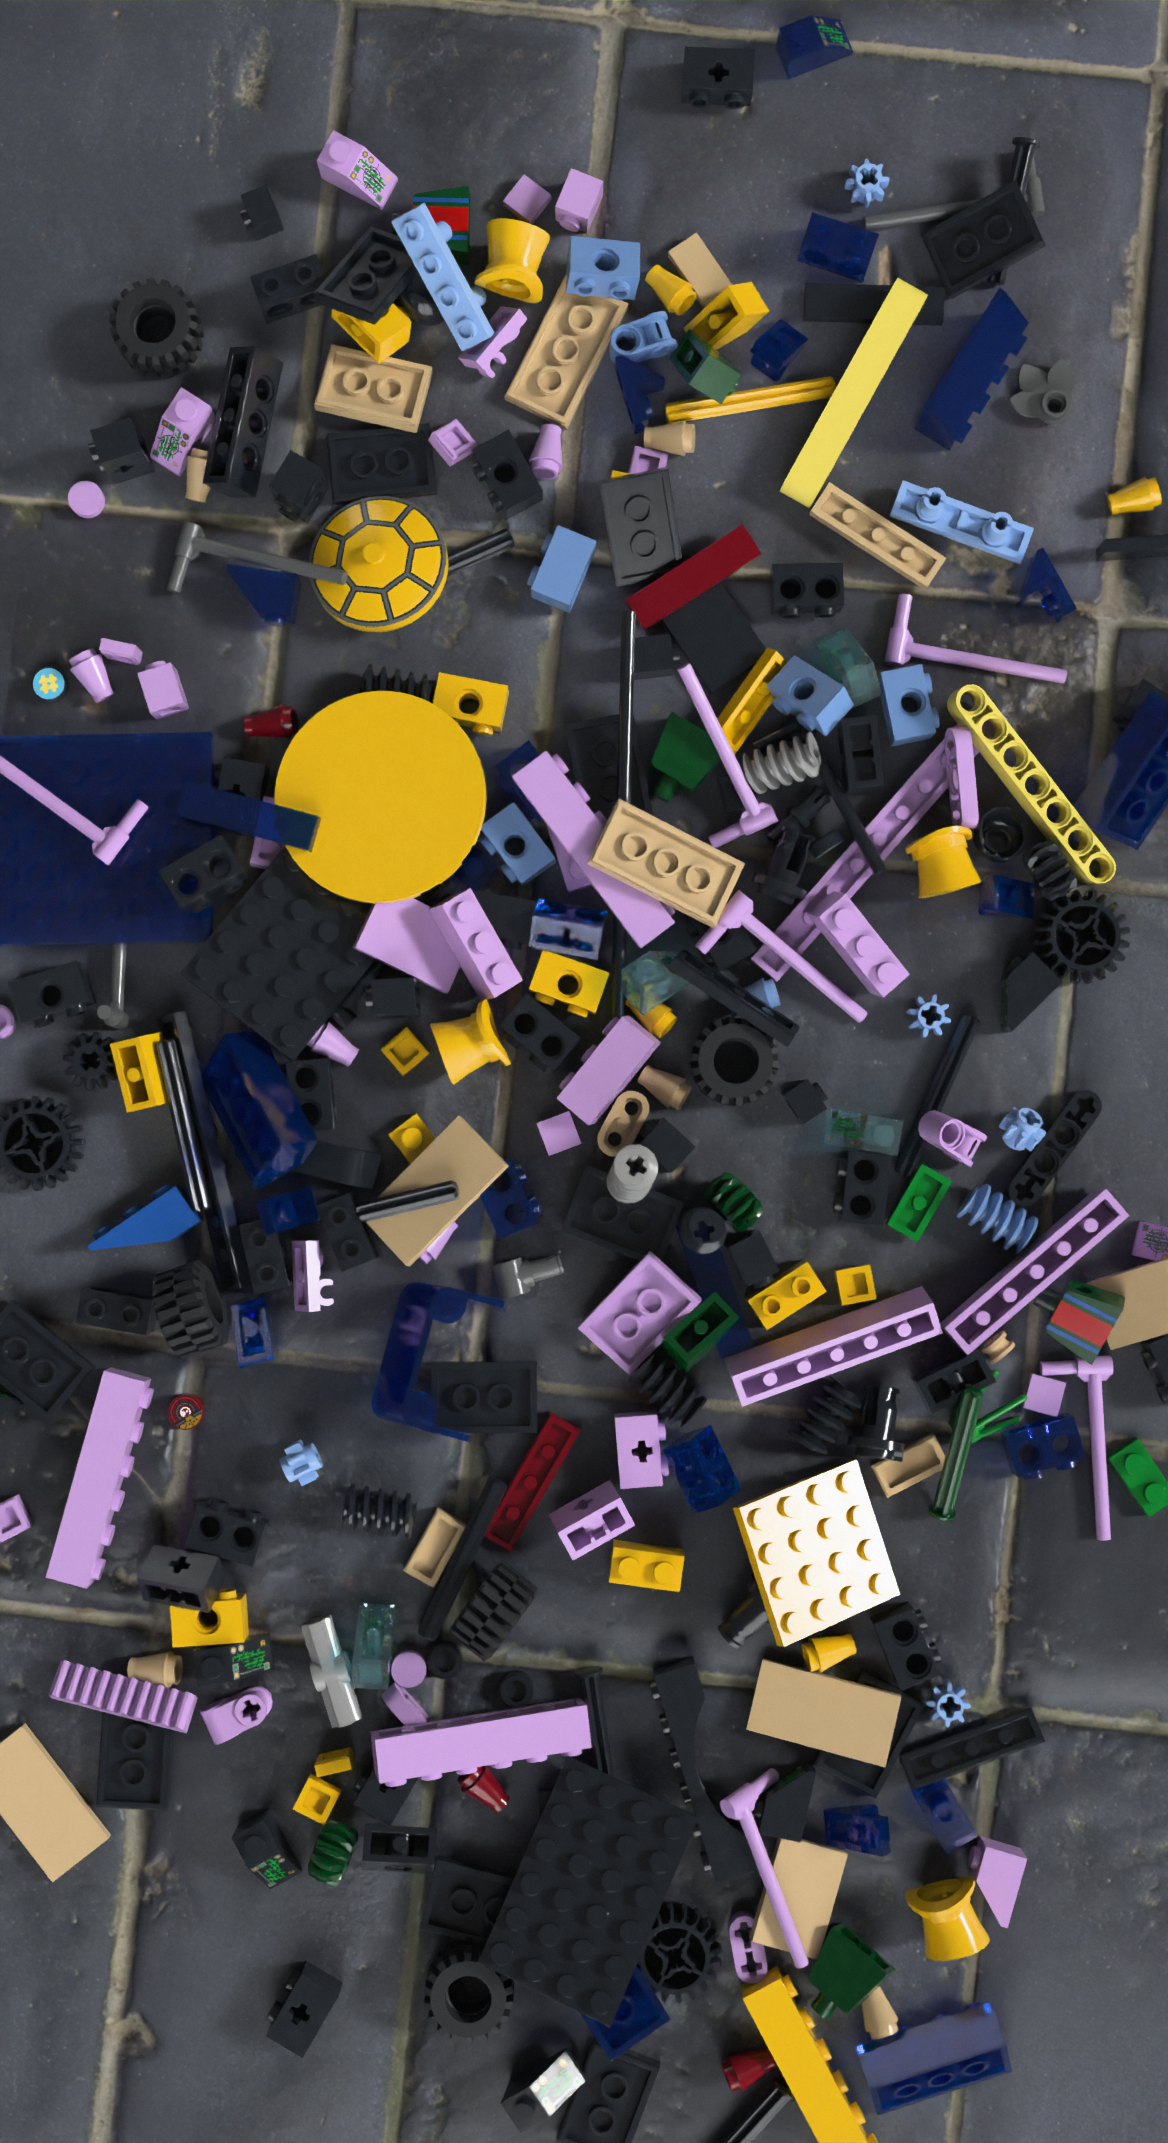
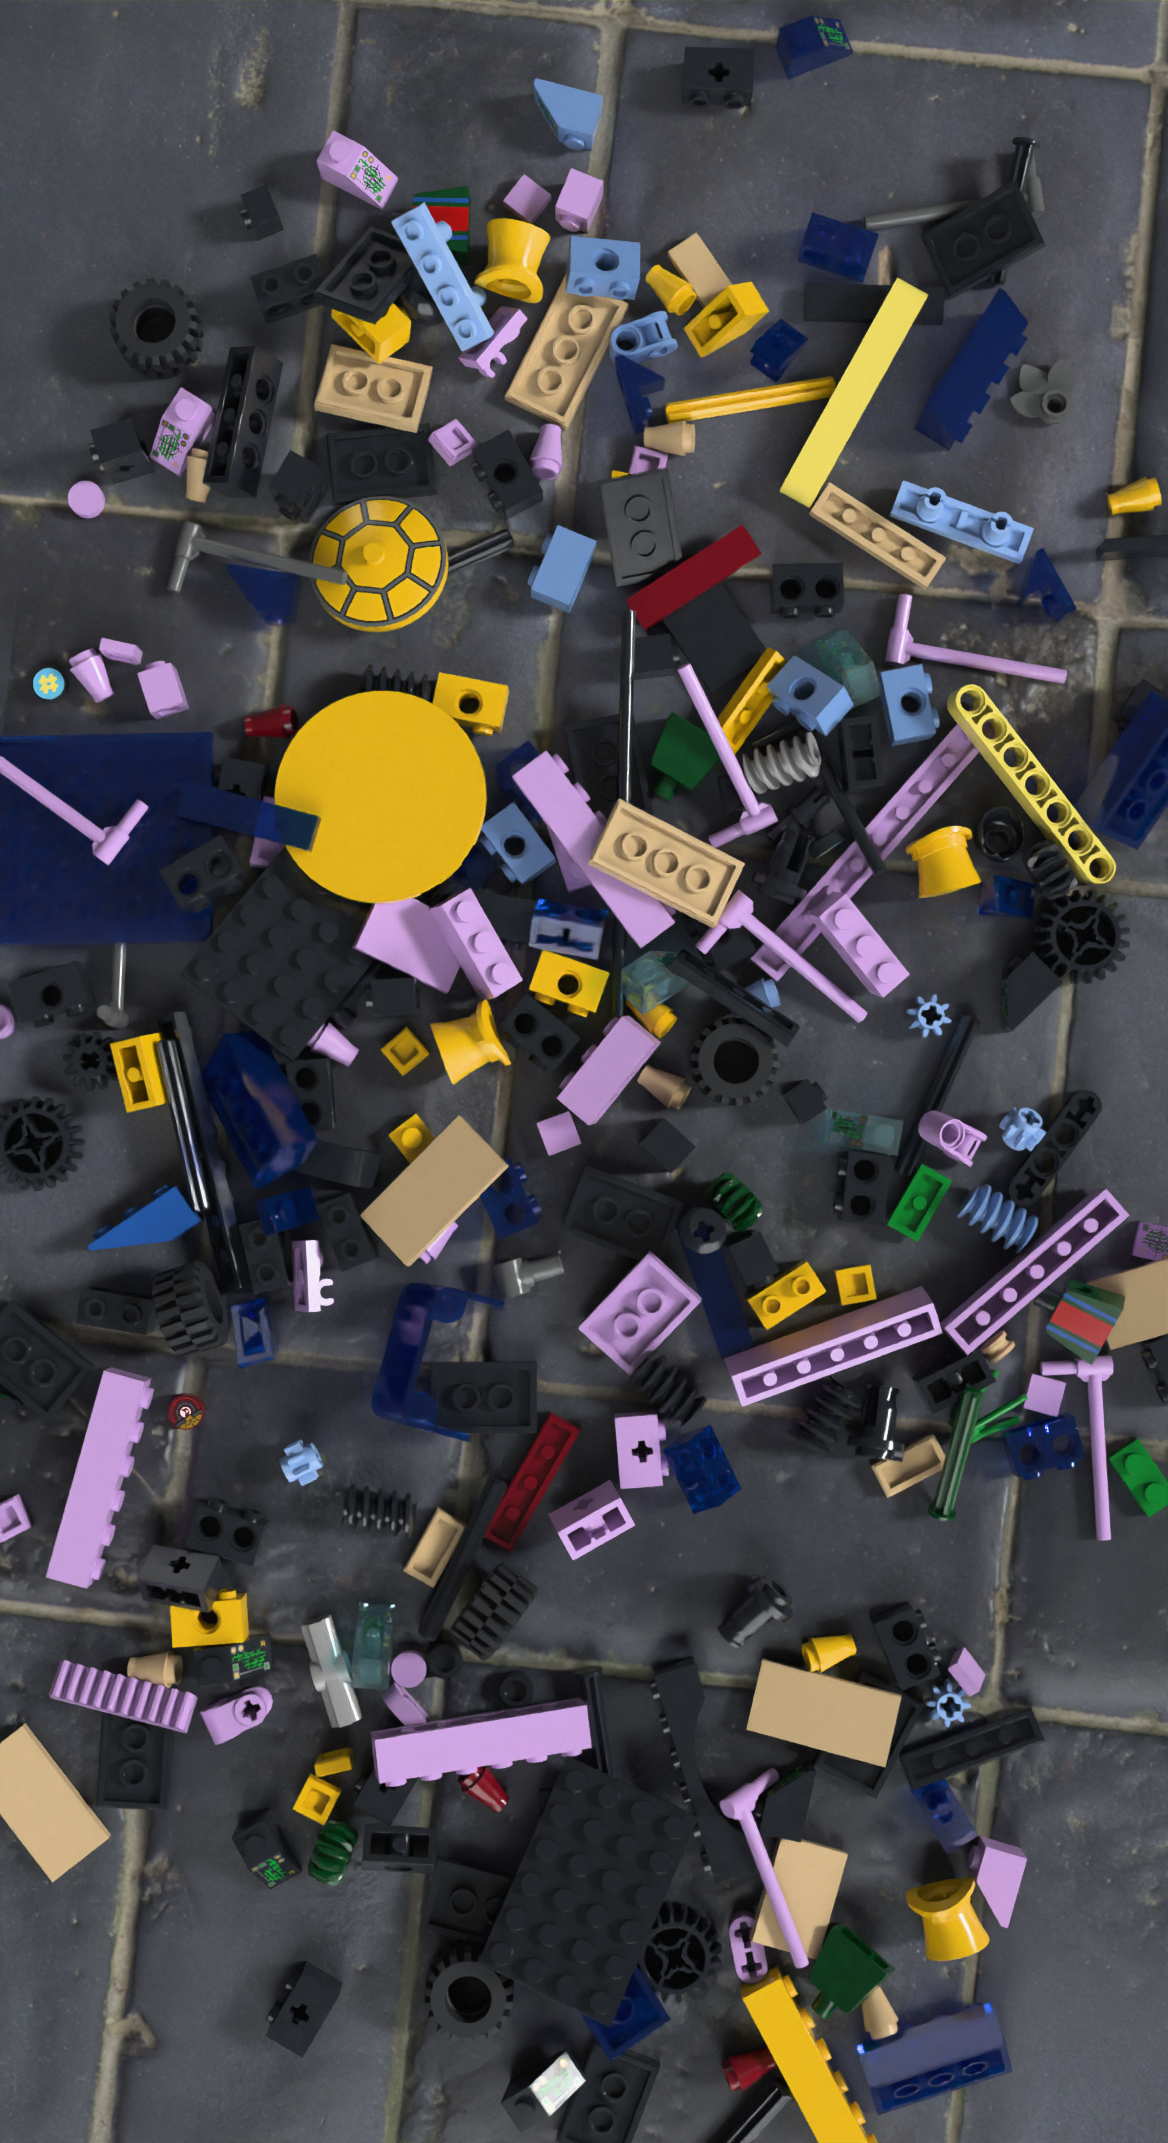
(407, 1201): black axle -> none
(569, 113): none -> medium blue slope
(622, 1123): tan plate -> none
(635, 1160): light grey piece -> none
(646, 1565): yellow brick -> none
(698, 1332): dark green slope -> none
(705, 367): dark green slope -> none
(816, 1552): plate -> none
(858, 1829): clear blue slope -> none
(870, 191): light blue gear -> none
(961, 777): lavender beam -> none
(966, 1671): none -> lavender tile

